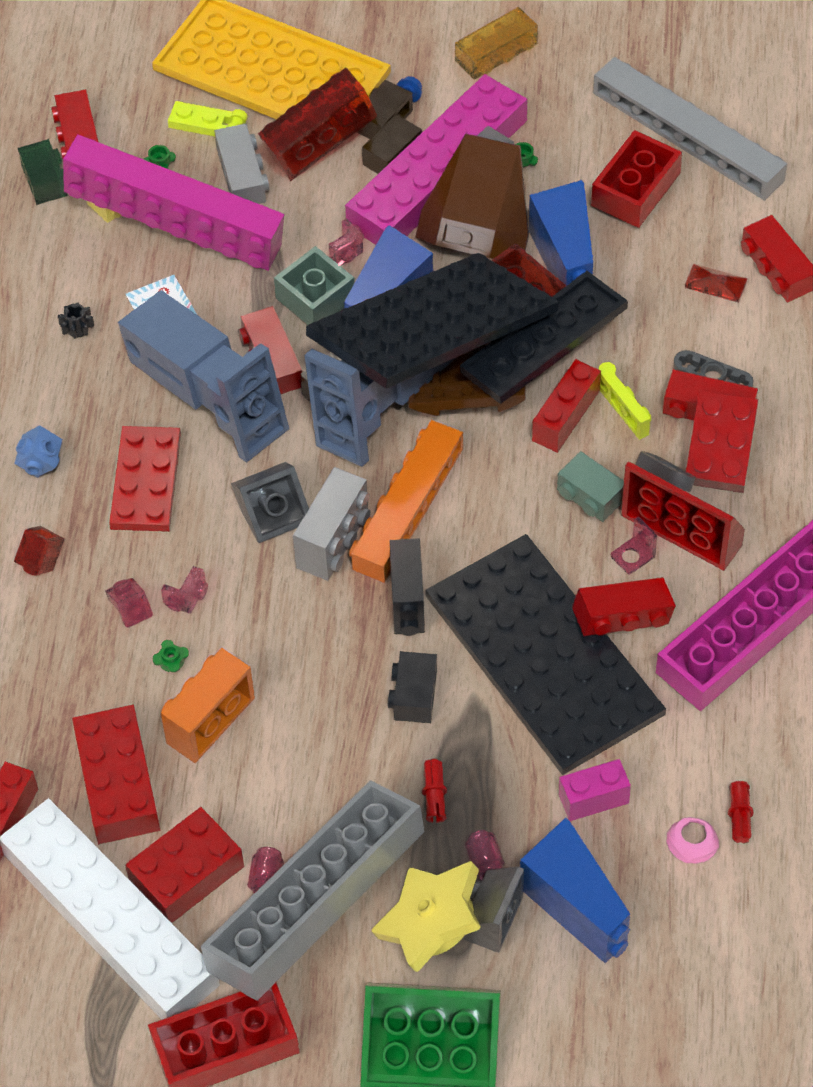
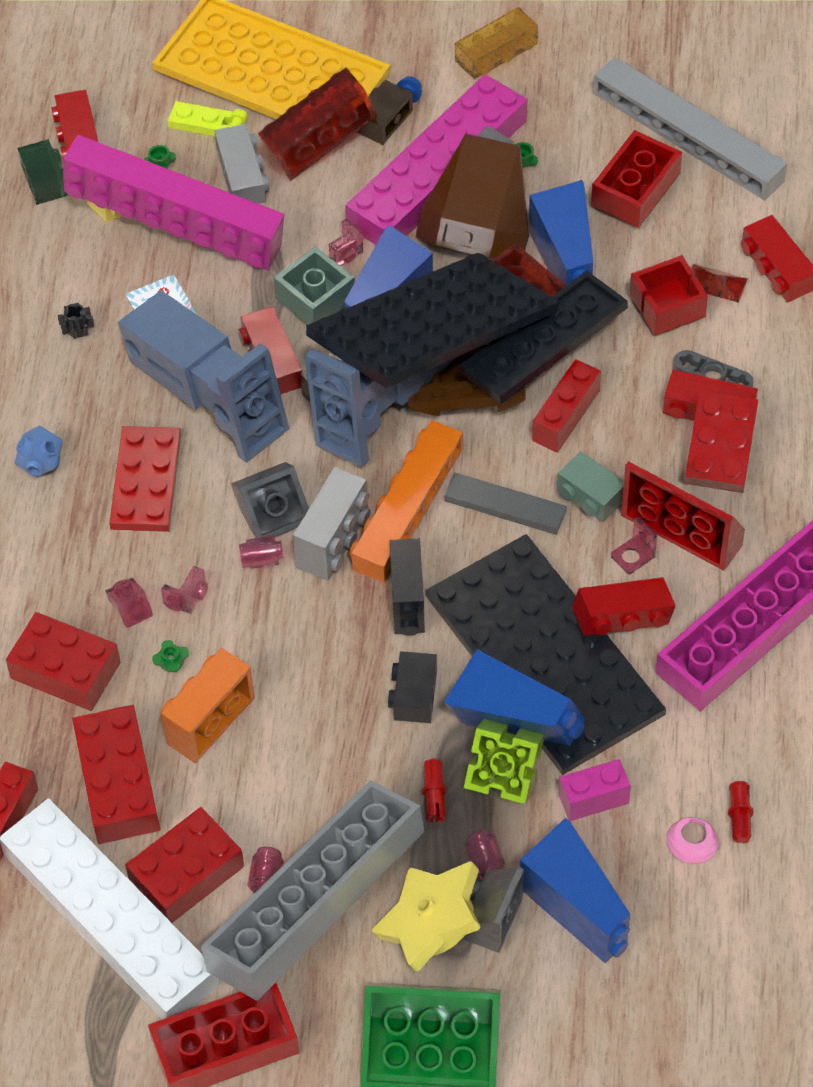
(38, 550): clear red brick -> none
(63, 661): none -> red brick
(261, 552): none -> clear pink brick
(388, 143): dark brown brick -> none
(504, 761): none -> lime brick
(505, 503): none -> dark grey tile
(511, 698): none -> blue slope
(624, 401): neon yellow plate -> none
(664, 295): none -> red piece
(665, 470): dark grey beam -> none

